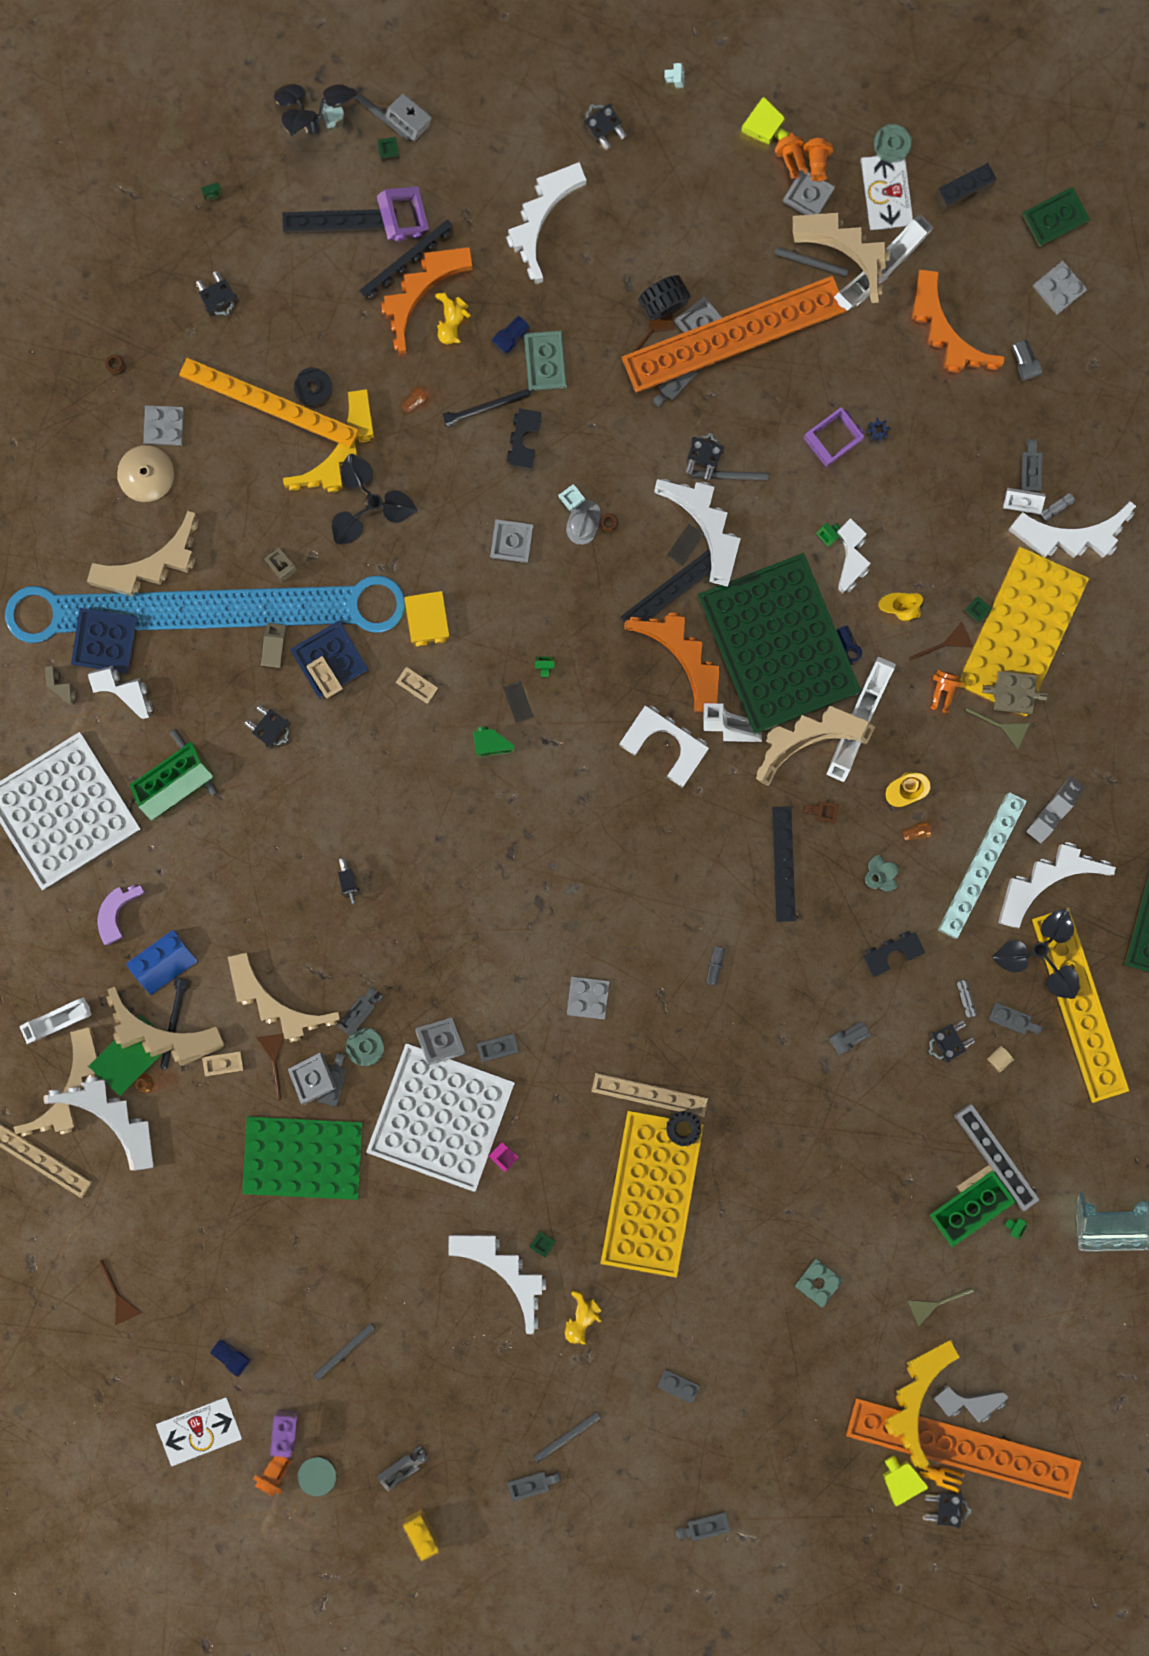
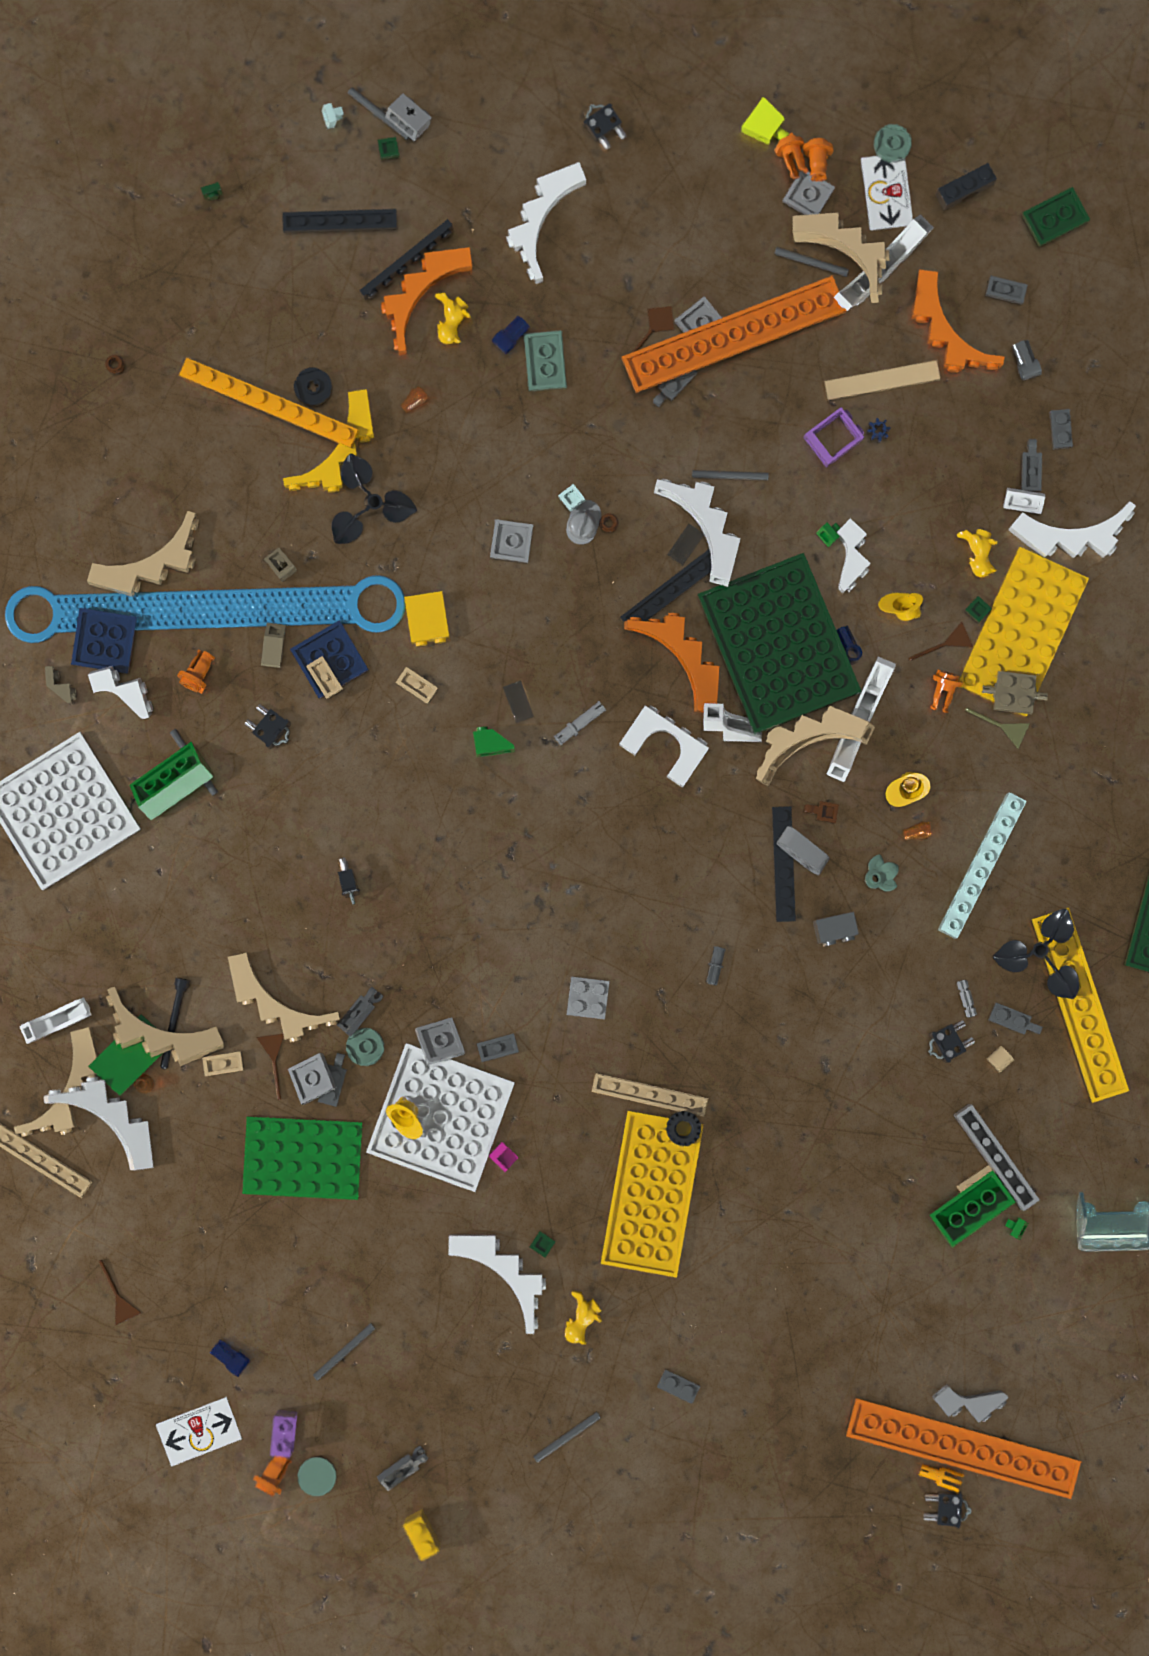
(109, 910): lavender arch -> none
(155, 482): tan dish -> none
(161, 962): blue slope -> none
(163, 425): light grey plate -> none
(197, 670): none -> orange piece
(218, 298): black piece -> none
(295, 120): black plant -> none
(385, 201): medium lavender window -> none
(404, 1117): none -> yellow piece
(451, 418): black piece -> none
(526, 423): black arch -> none
(531, 1485): dark grey plate -> none
(544, 663): green tile -> none
(573, 728): none -> light grey pin
(664, 297): black tyre -> none
(676, 75): light aqua tile -> none
(705, 452): black piece -> none
(705, 1527): dark grey plate -> none
(803, 850): none -> light grey beam
(822, 1294): sand green piece -> none
(836, 927): none -> dark grey brick
(846, 1039): dark grey piece -> none
(882, 380): none -> tan tile
(902, 1481): neon yellow torso -> none
(905, 1422): yellow arch -> none
(908, 945): black arch -> none
(923, 1309): olive piece -> none
(980, 545): none -> yellow animal
(1006, 290): none -> dark grey plate
(1056, 809): light grey arch -> none
(1057, 507): light grey axle -> none
(1059, 287): light grey plate -> none
(1061, 429): none -> dark grey plate
(1067, 863): white arch -> none

